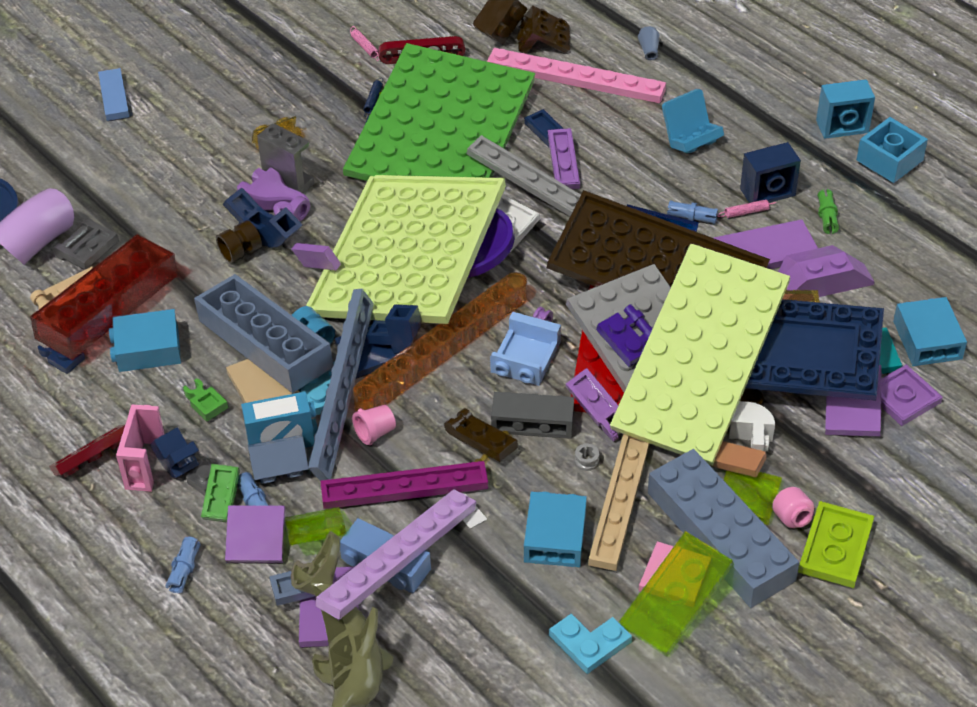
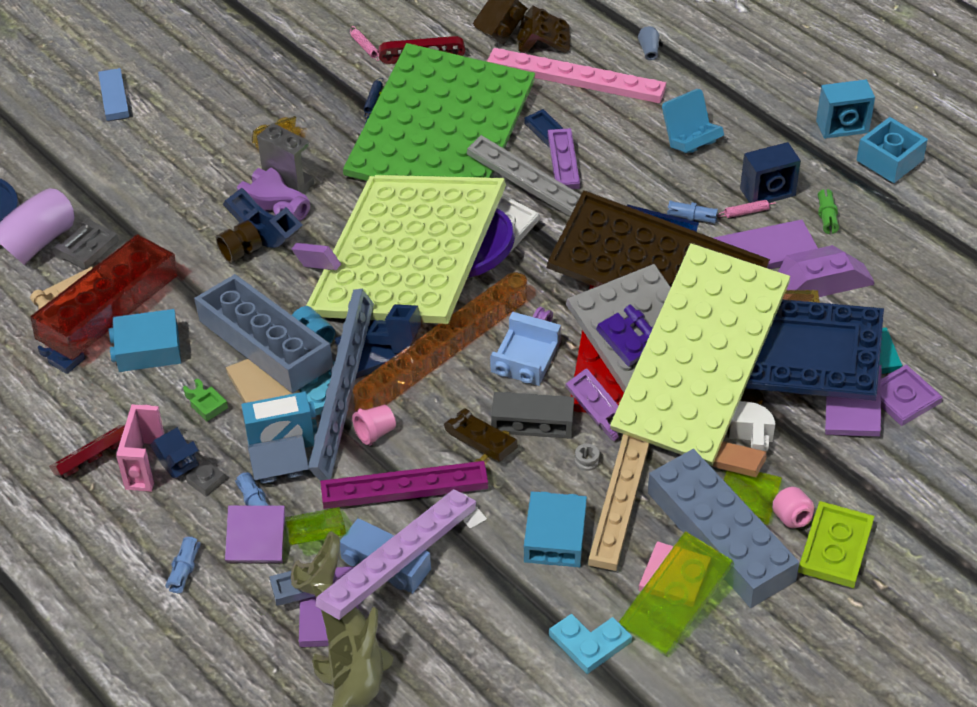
(220, 492): bright green plate -> none
(929, 331): dark azure brick -> none

